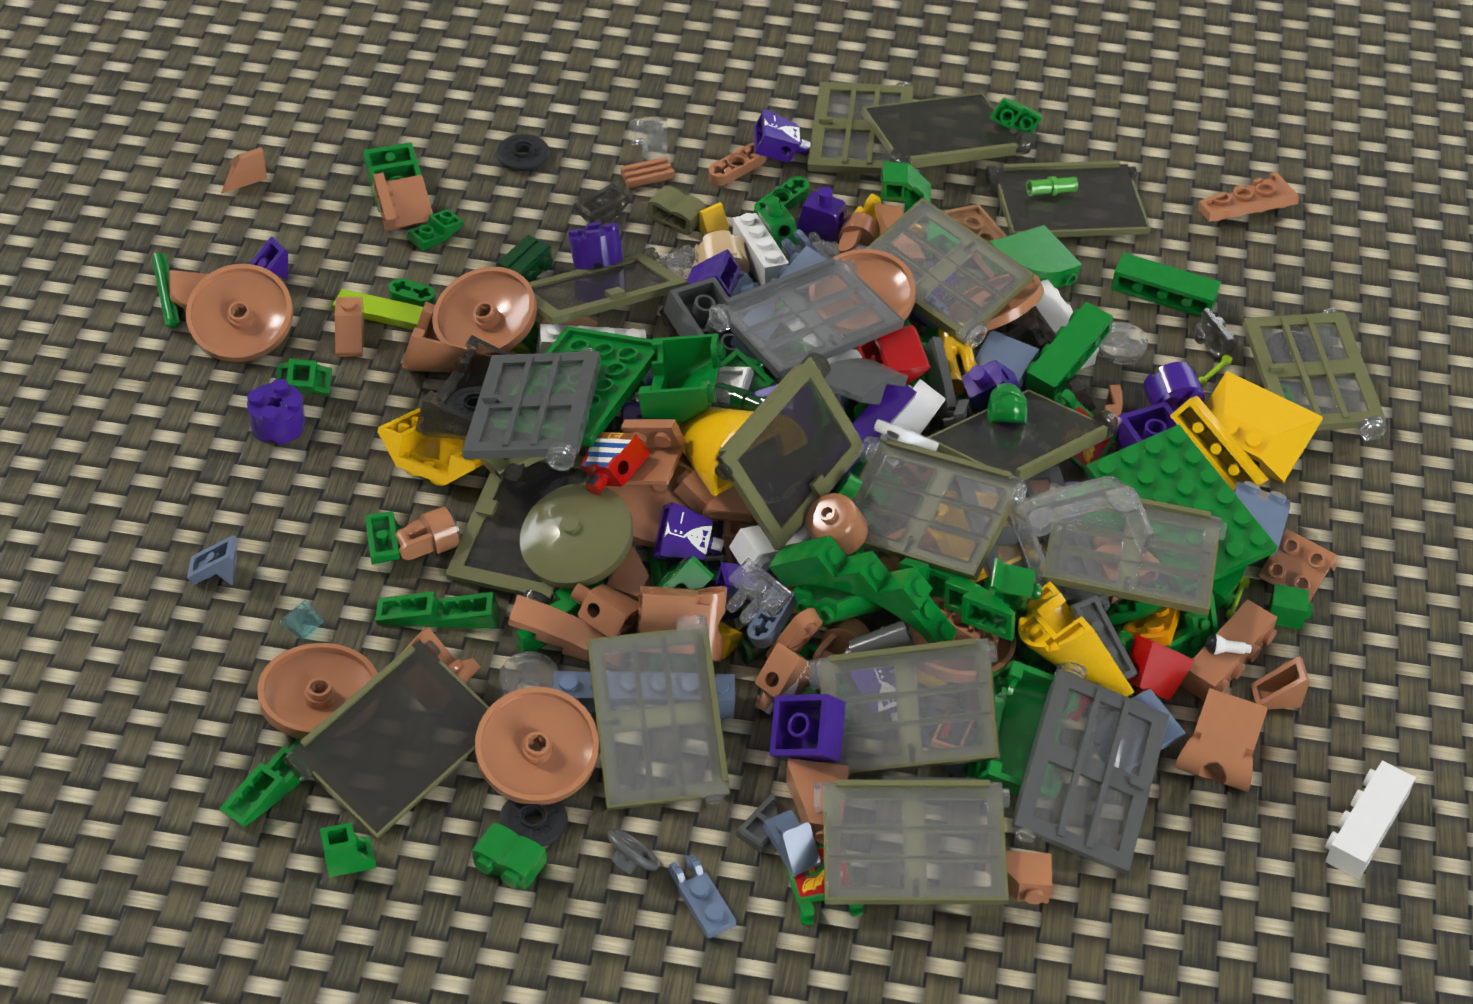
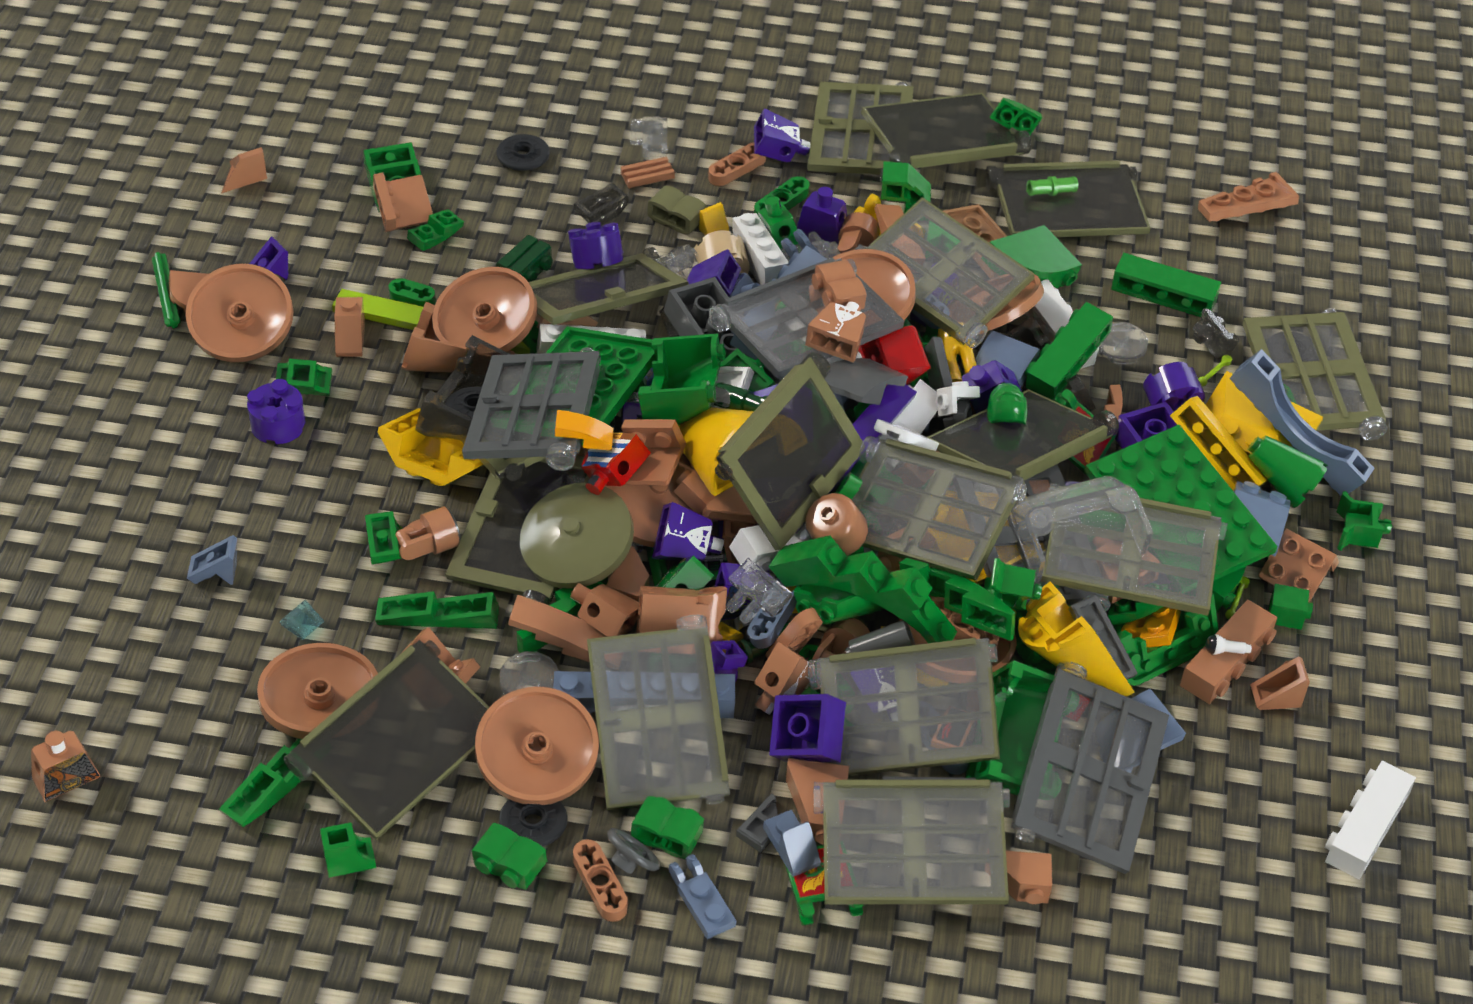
(61, 765): none -> torso
(579, 426): none -> light orange slope
(599, 893): none -> nougat beam
(667, 827): none -> green brick
(730, 661): none -> dark purple leg
(837, 330): none -> nougat torso
(838, 284): none -> nougat brick
(947, 397): none -> white bracket
(1157, 667): red torso -> none
(1224, 740): nougat piece -> none
(1263, 385): none -> sand blue arch
(1286, 468): none -> green cone
(1361, 522): none -> green piece

